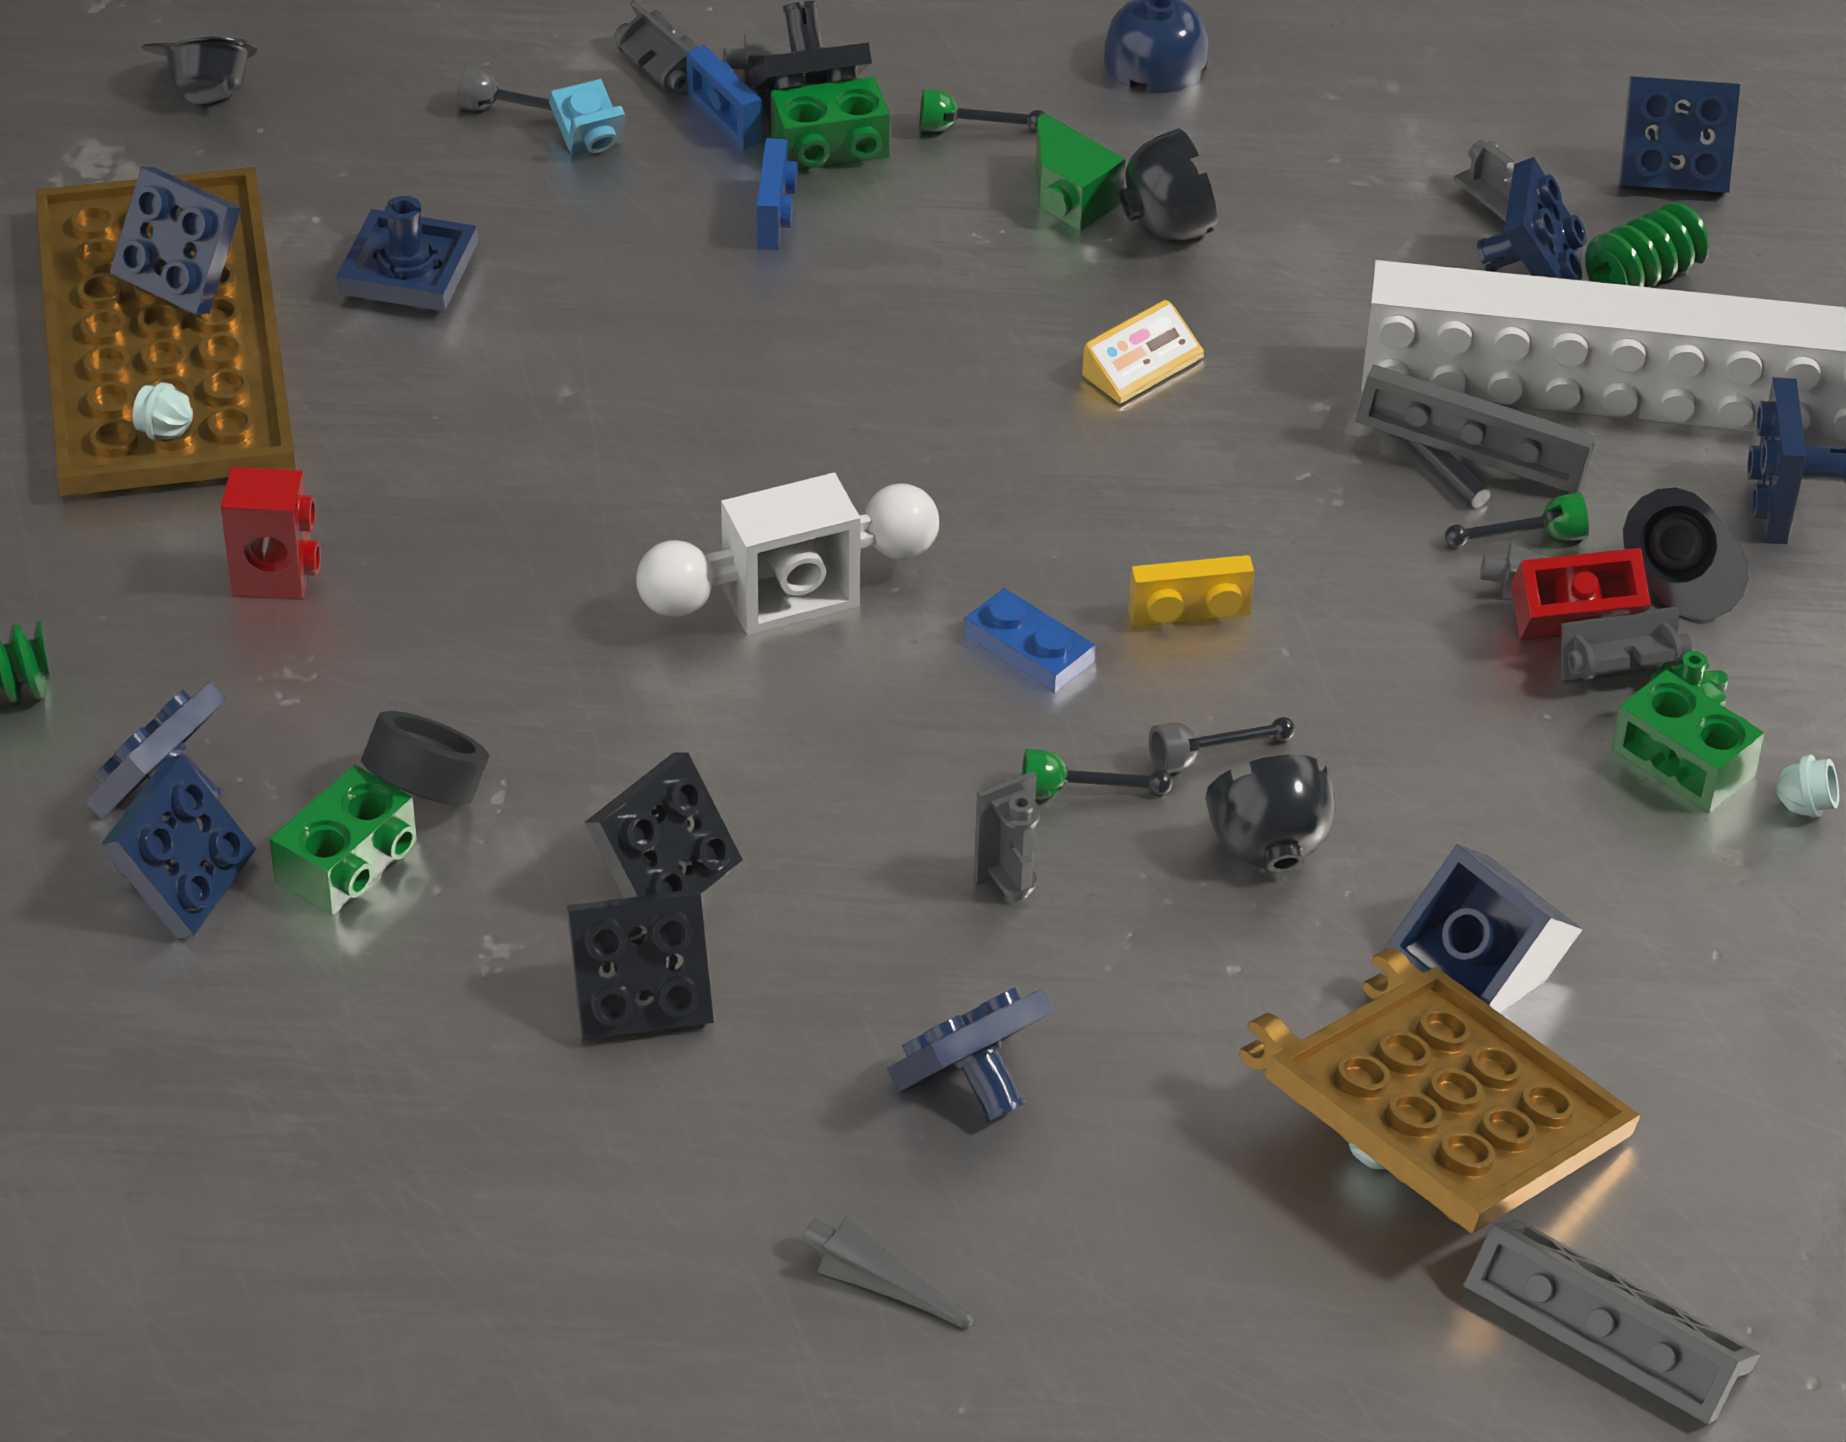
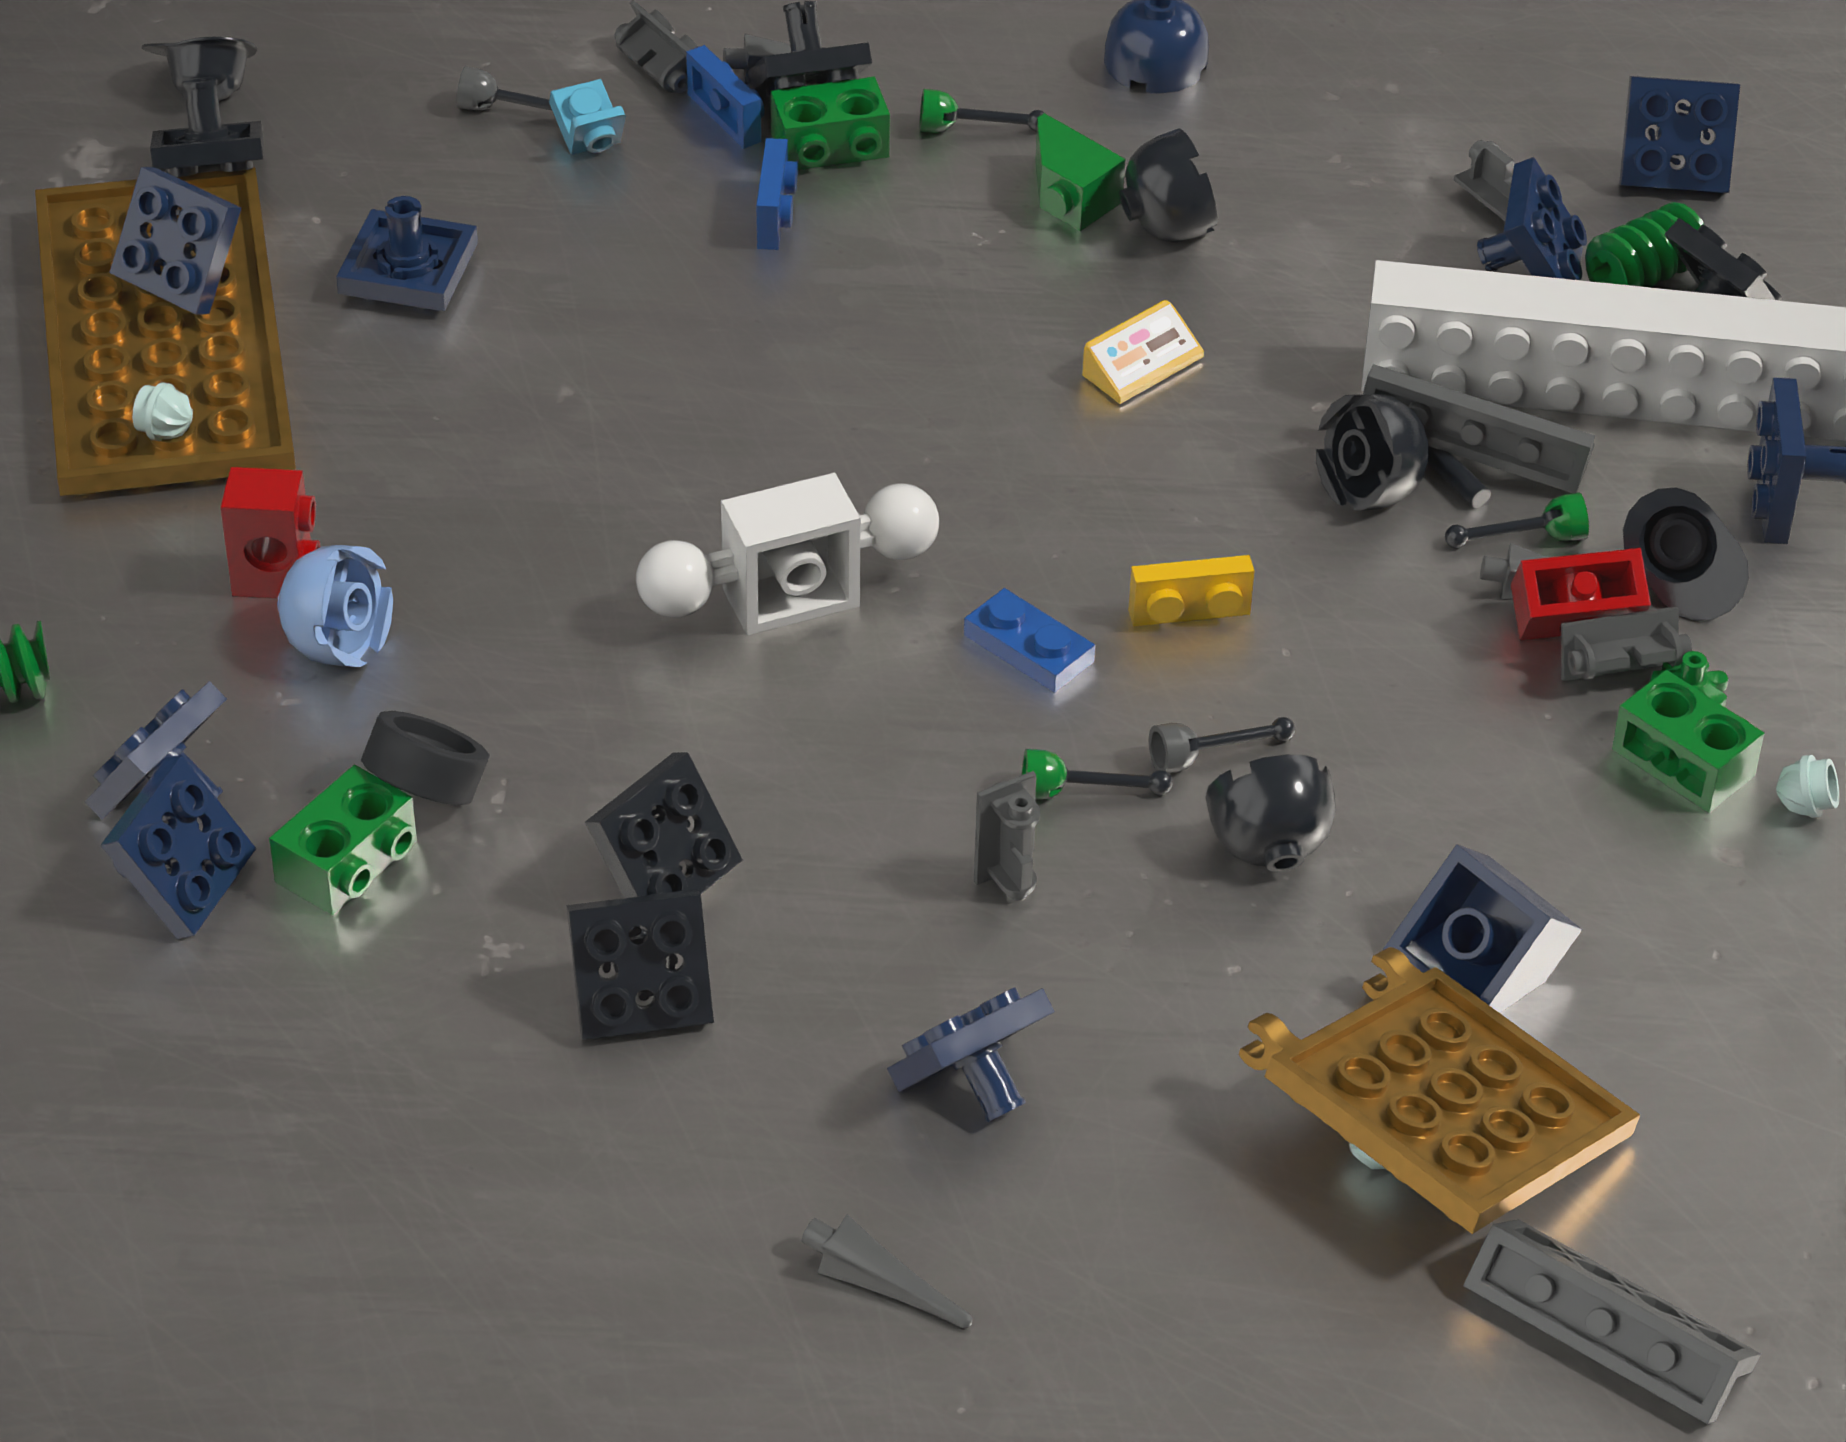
(206, 139): none -> black plate
(336, 605): none -> light blue cylinder
(1371, 451): none -> black cylinder
(1715, 268): none -> black plate

